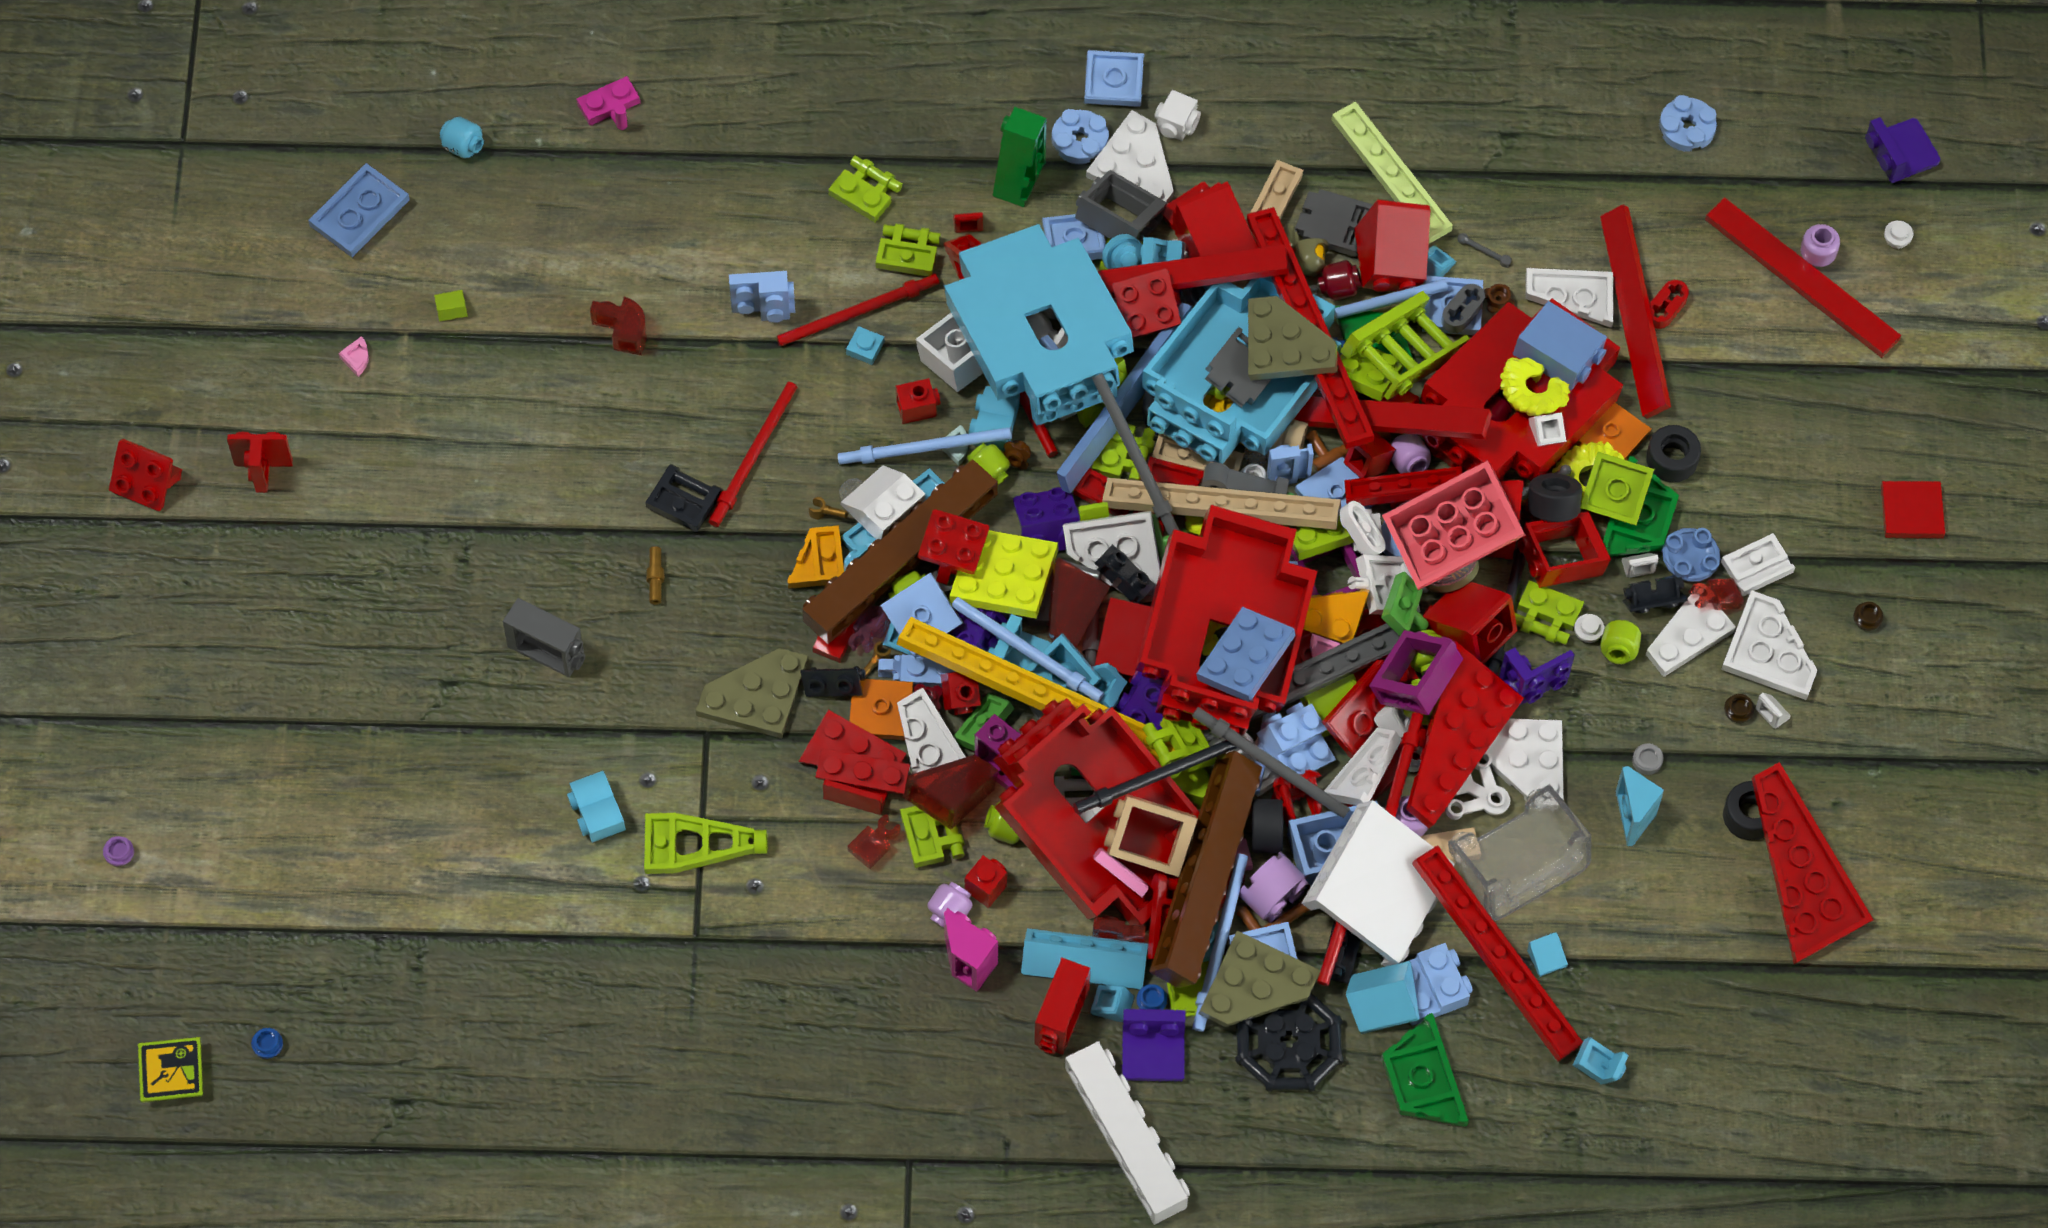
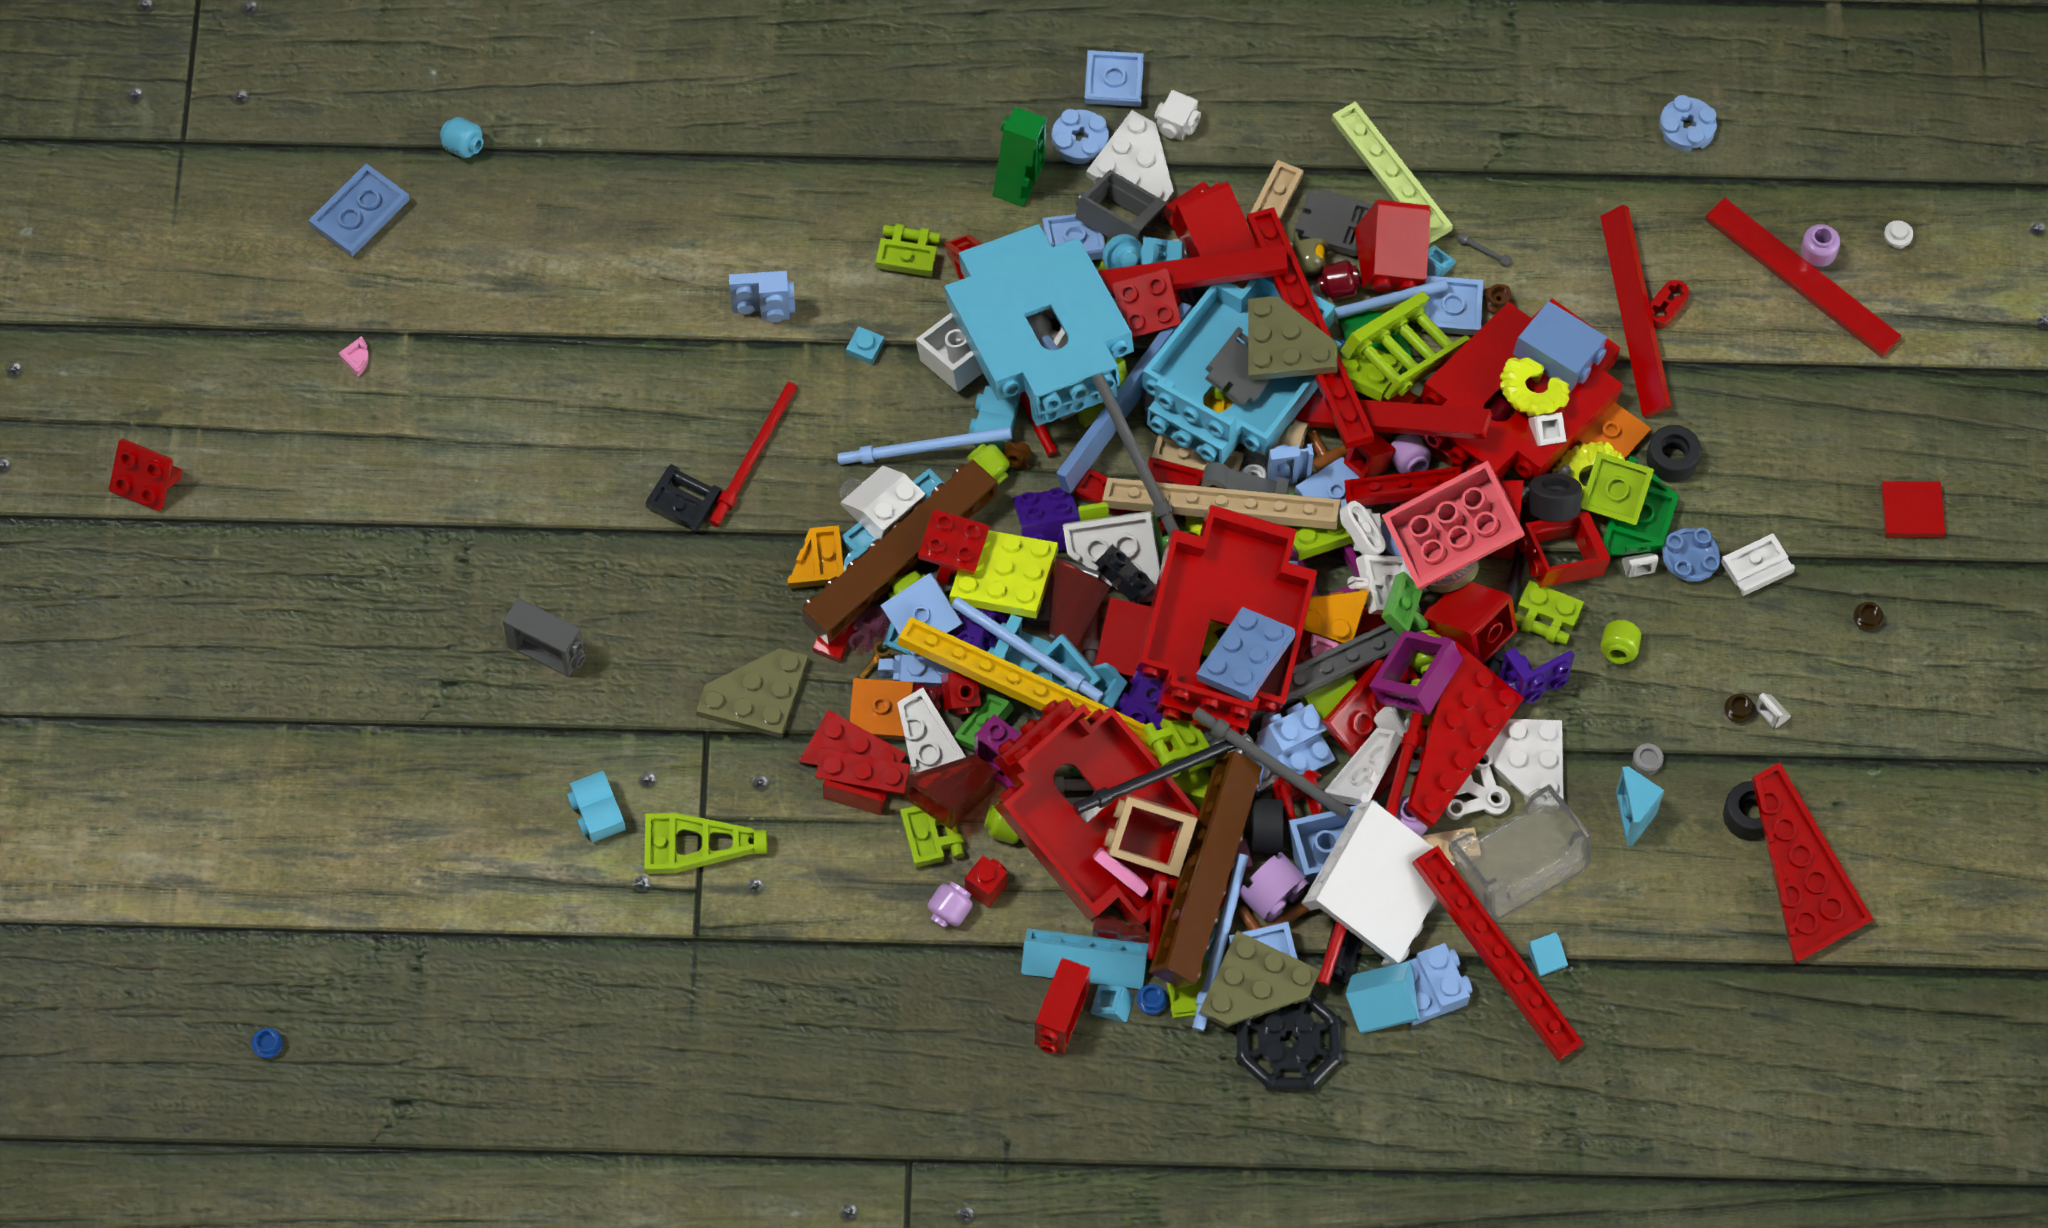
(118, 851): medium lavender plate -> none
(170, 1069): piece -> none
(258, 454): red bracket -> none
(450, 305): lime slope -> none
(609, 102): dark pink plate -> none
(626, 320): clear red brick -> none
(655, 575): pearl gold bar -> none
(825, 509): pearl gold hand -> none
(833, 682): black hinge -> none
(861, 196): lime plate -> none
(873, 845): clear red plate -> none
(909, 289): red bar -> none
(917, 400): red brick -> none
(957, 454): light aqua tile -> none
(968, 222): red slope -> none
(969, 949): dark pink slope -> none
(1113, 457): lime plate -> none
(1127, 1133): white brick -> none
(1153, 1044): dark purple bracket -> none
(1423, 1076): green wing -> none
(1458, 304): dark grey beam -> none
(1581, 292): white wing -> none
(1589, 628): white plate -> none
(1600, 1062): medium azure bracket -> none
(1640, 596): black hinge -> none
(1688, 635): white wing -> none
(1719, 592): clear red plate -> none
(1769, 649): white plate -> none
(1901, 148): dark purple bracket -> none

